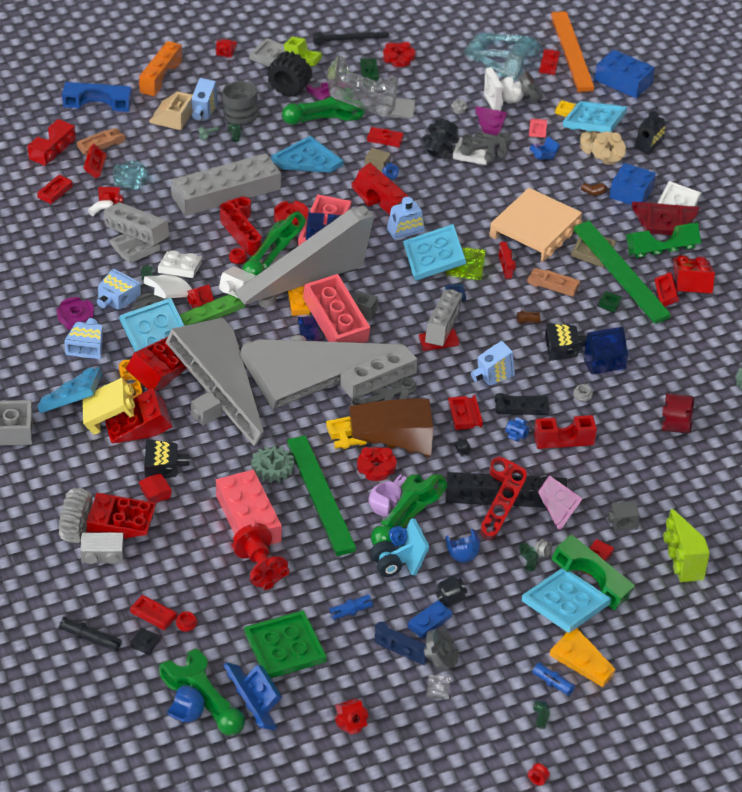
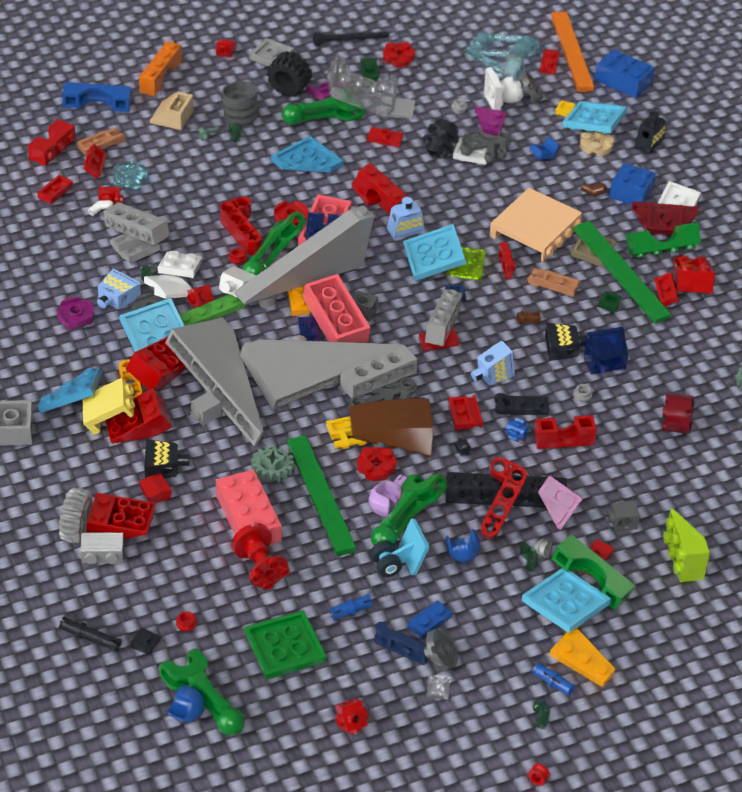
(85, 340): light blue torso -> none
(153, 612): red plate -> none
(204, 105): light blue torso -> none
(226, 182): light grey brick -> none
(257, 692): blue bracket -> none
(299, 46): lime brick -> none
(377, 158): dark tan panel -> none
(390, 166): blue plate -> none
(395, 532): blue plate -> none
(451, 591): black head -> none
(537, 127): coral tile -> none
(615, 142): tan plate -> none

